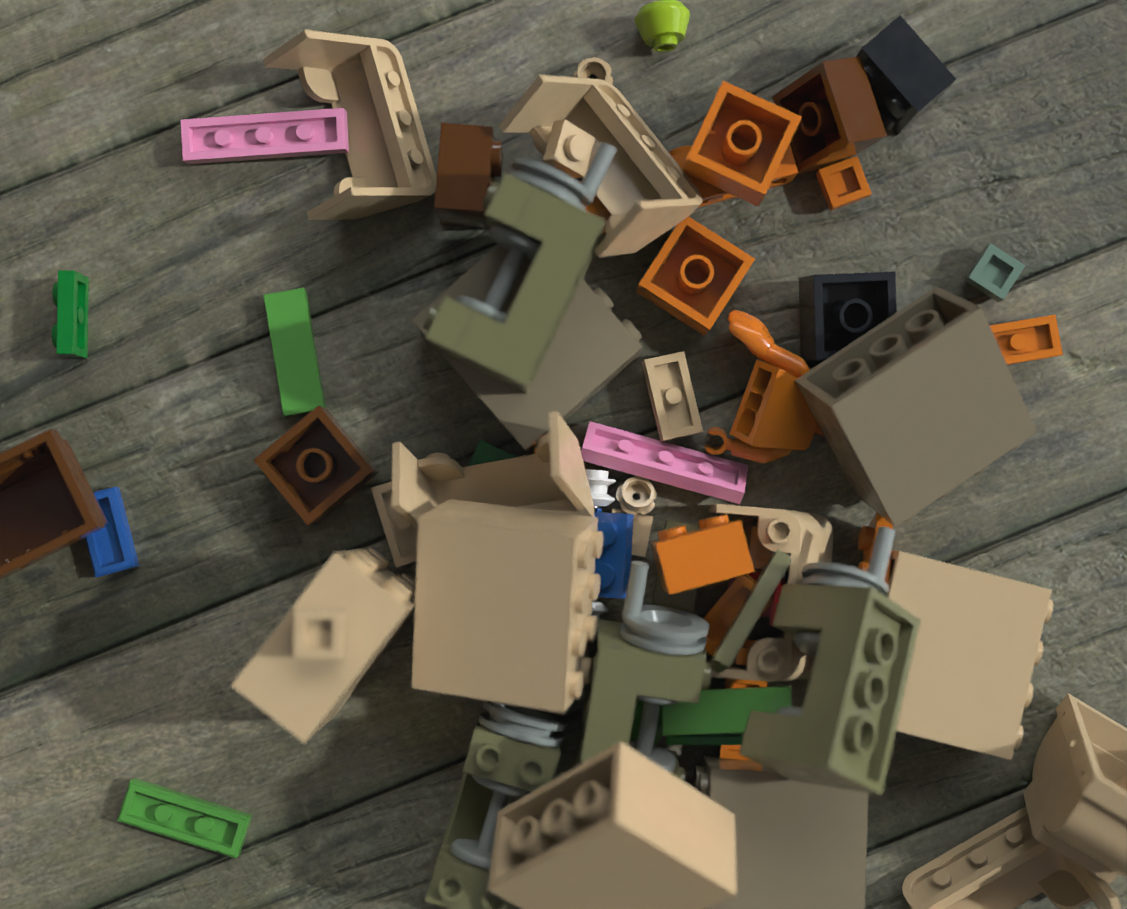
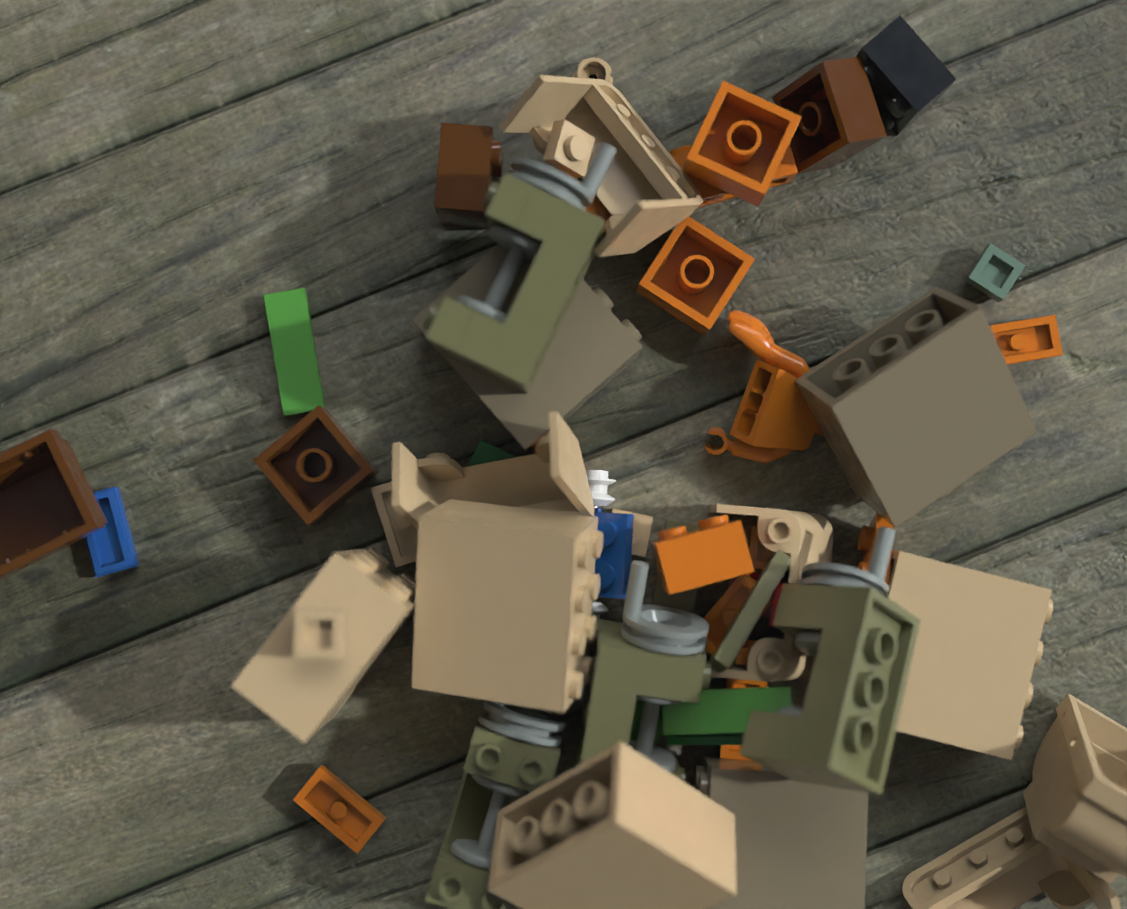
(71, 299): green plate -> none
(184, 817): bright green tile -> none
(264, 136): bright pink plate -> none
(339, 808): none -> orange plate
(384, 128): tan windscreen -> none
(639, 486): tan plate -> none
(662, 24): lime cone -> none
(664, 462): bright pink plate -> none
(672, 396): tan plate -> none
(842, 309): black brick -> none
(843, 183): orange plate -> none

